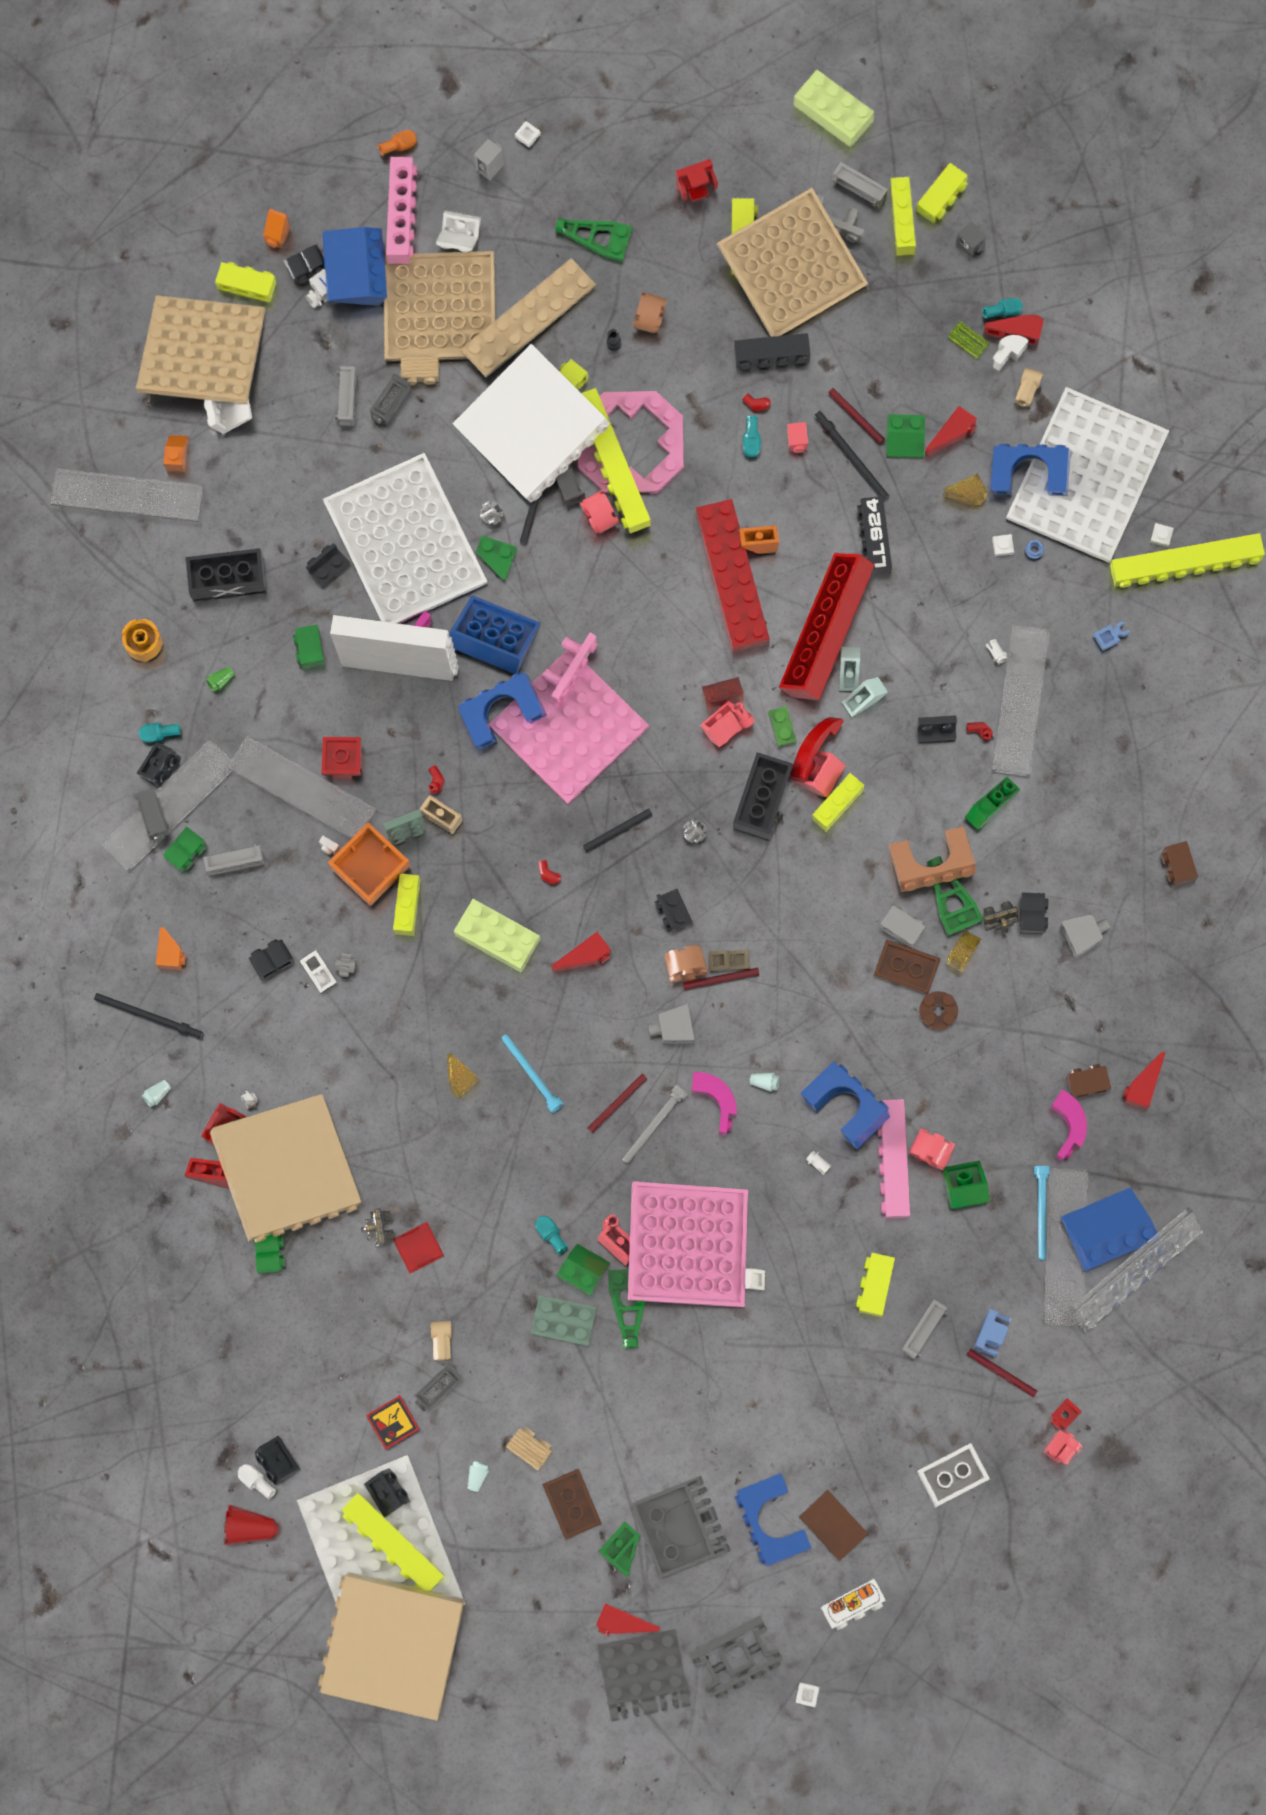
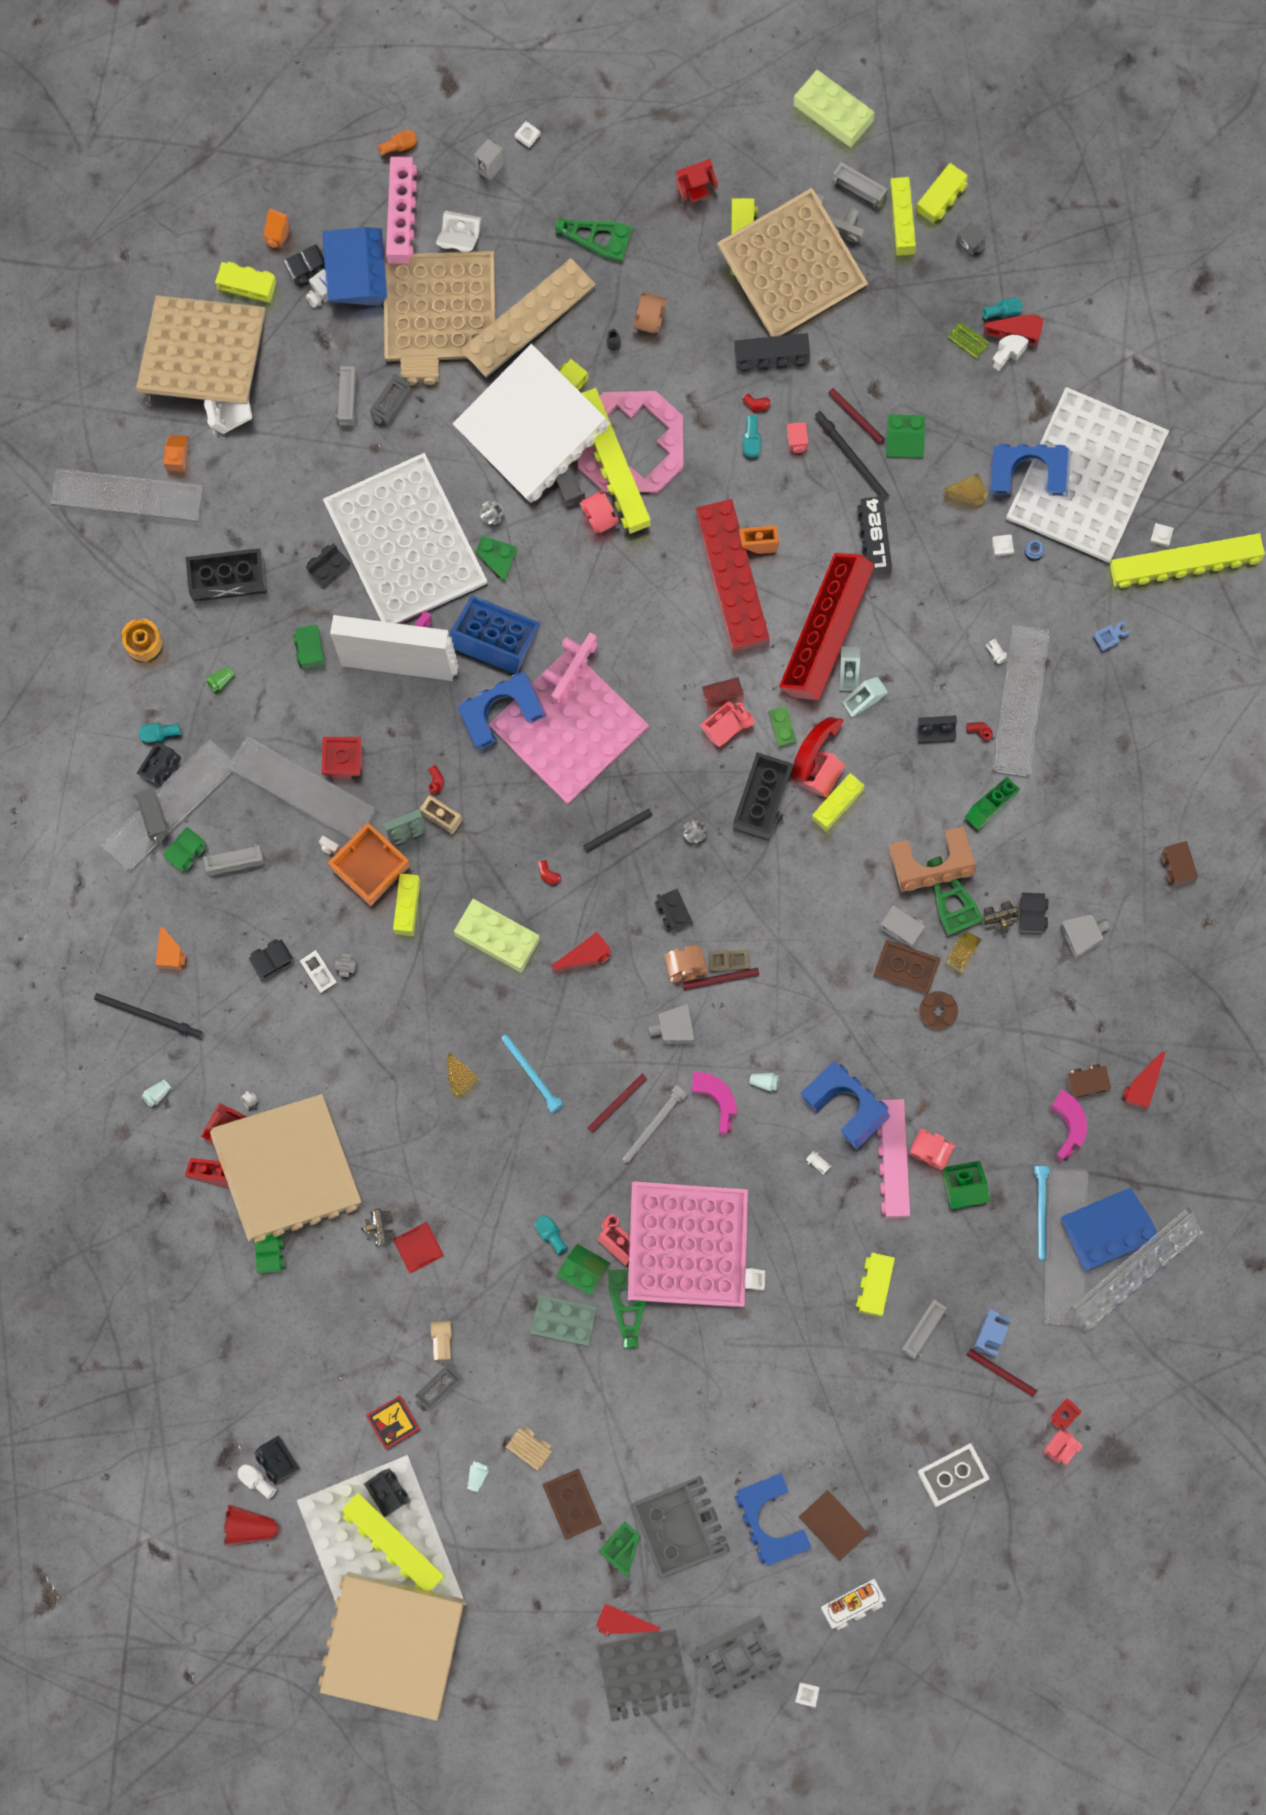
(529, 520): black bar -> none
(954, 430): red slope -> none
(1029, 383): tan piece -> none

